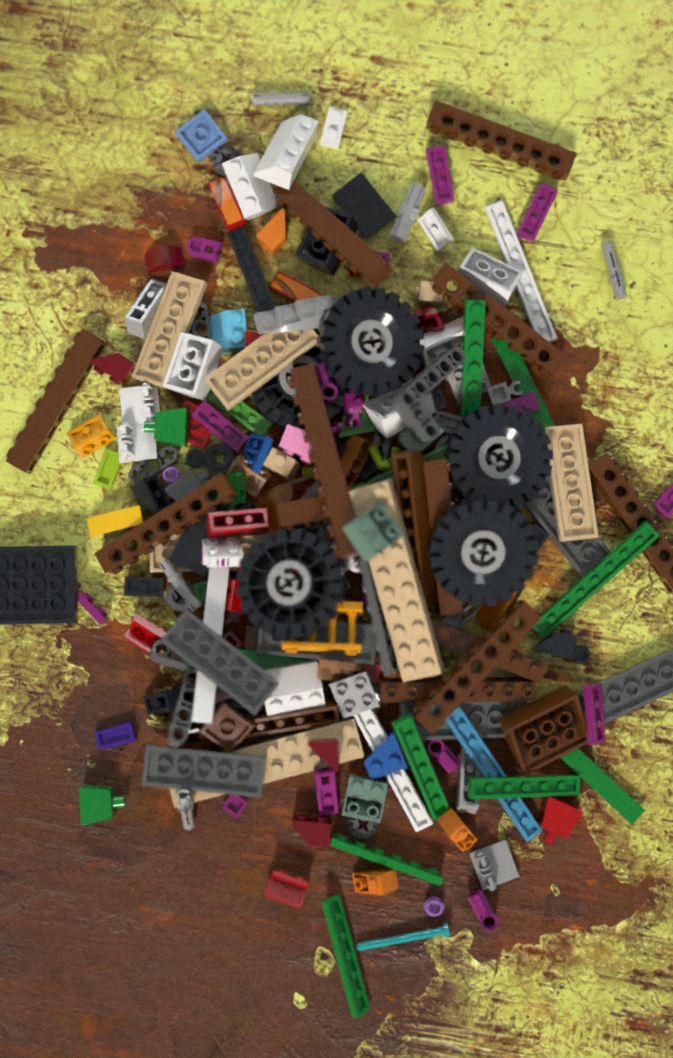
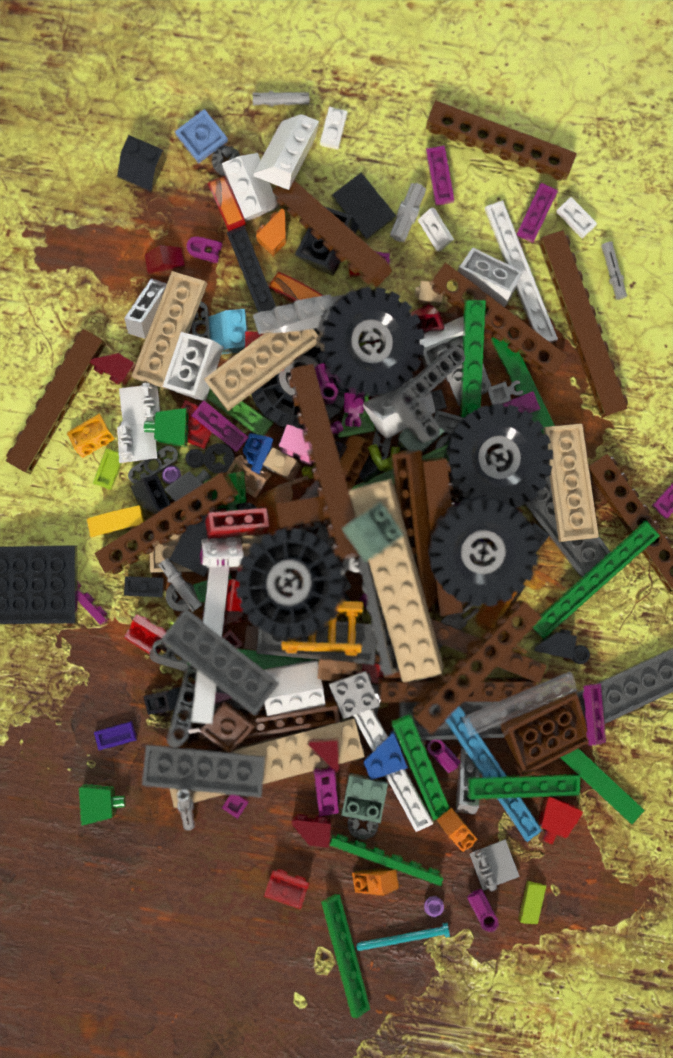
(140, 163): none -> black slope
(519, 704): none -> clear tile
(532, 903): none -> lime slope
(576, 217): none -> white plate
(582, 324): none -> reddish brown brick

